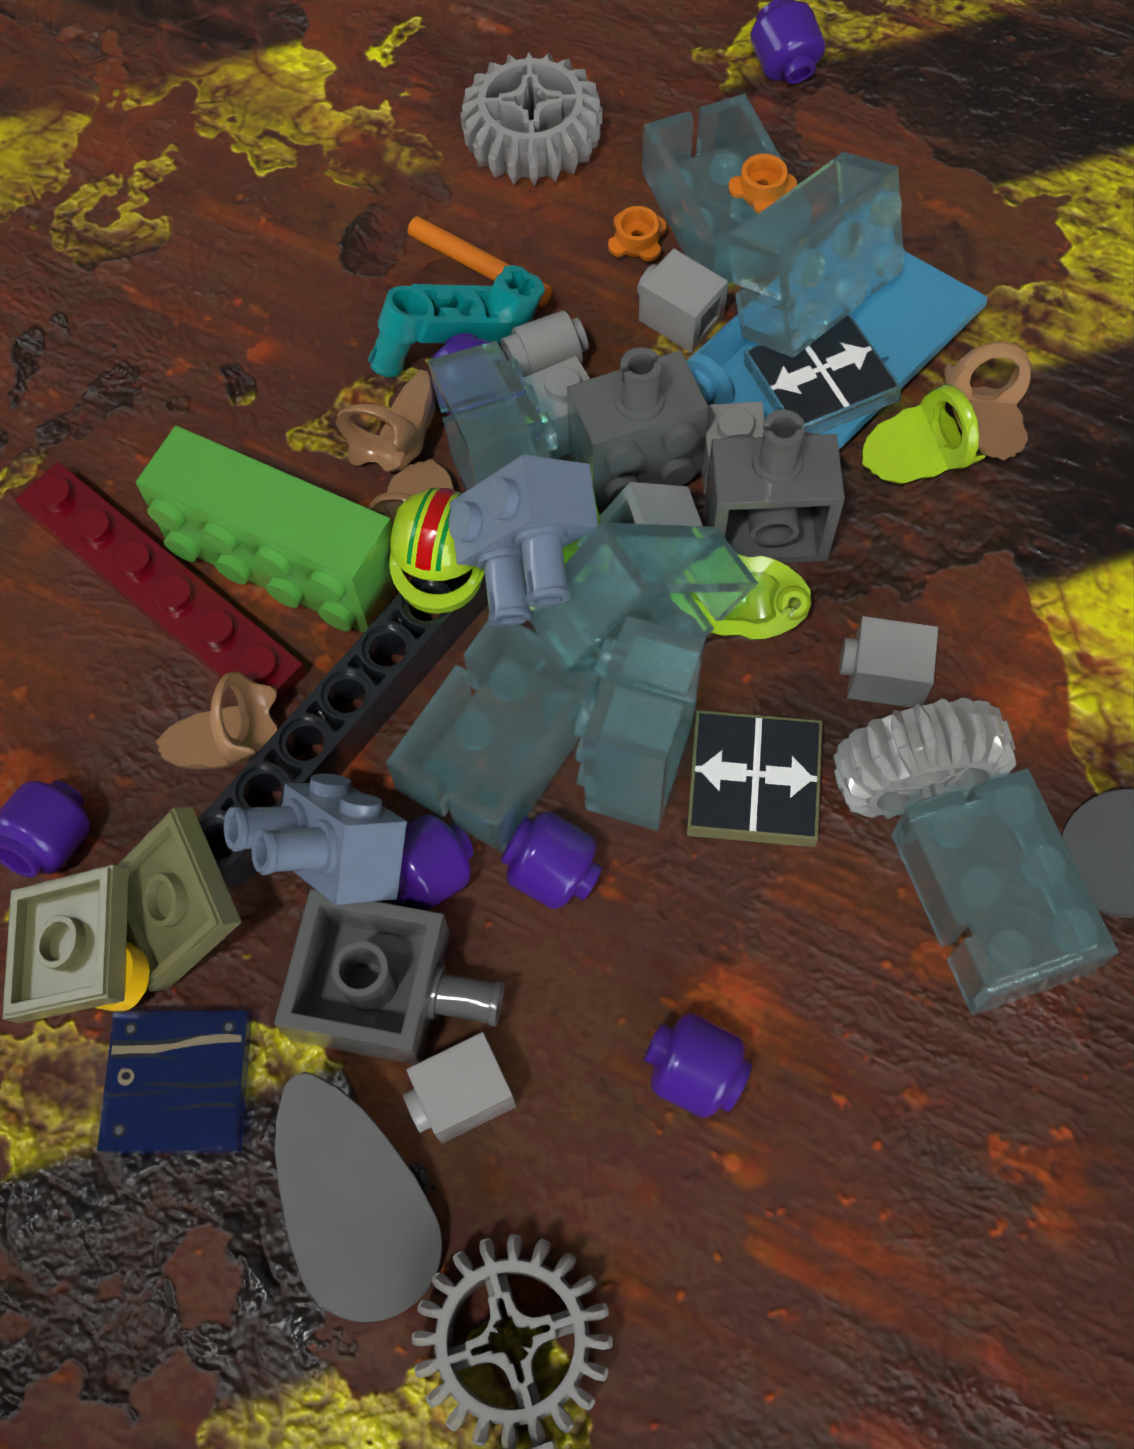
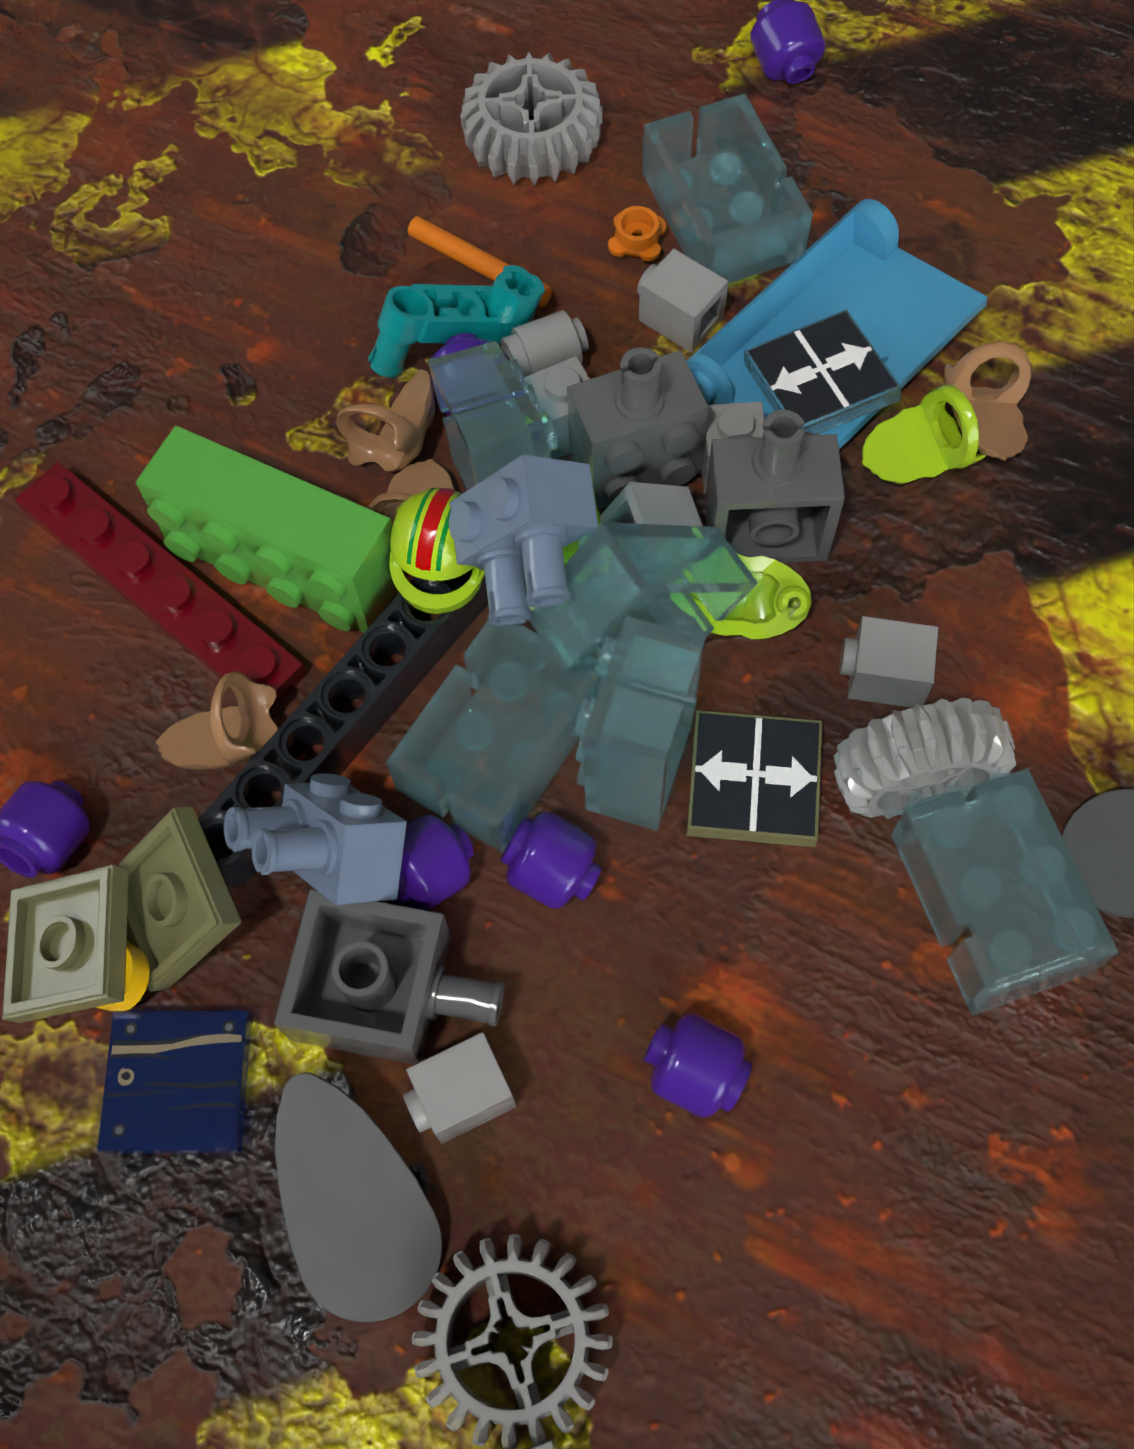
(762, 181): orange plate -> none
(817, 252): clear light blue piece -> none

